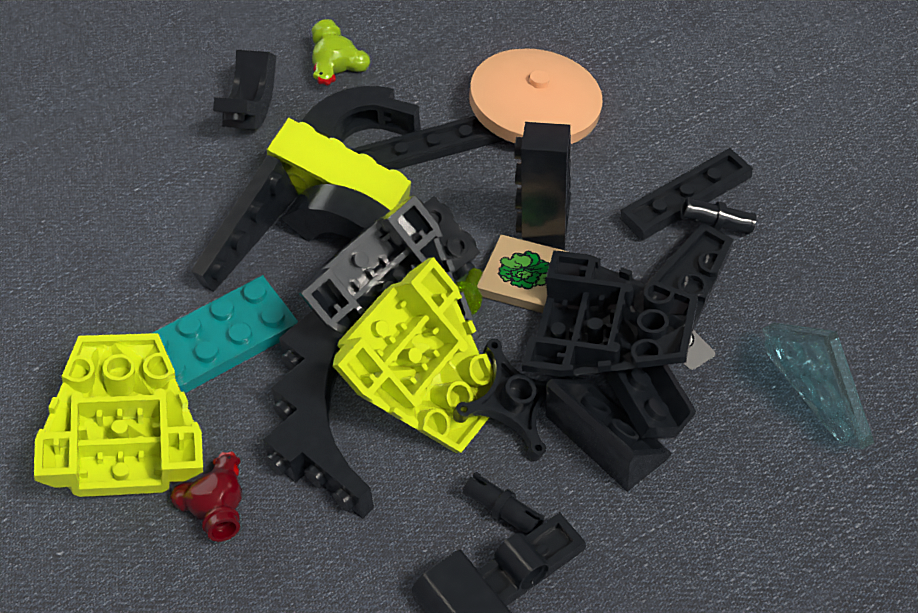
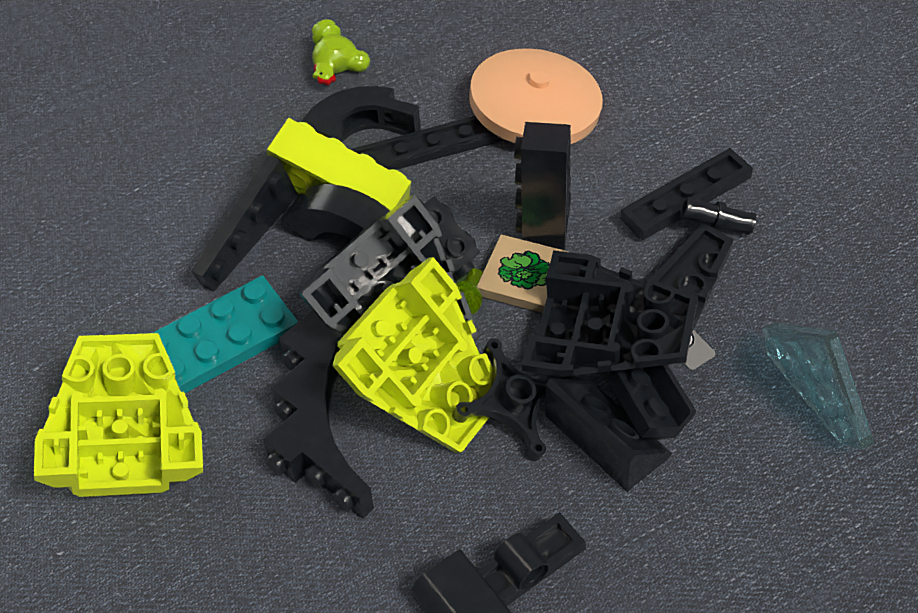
(214, 498): dark red animal -> none
(250, 91): black arch -> none
(502, 504): black pin -> none

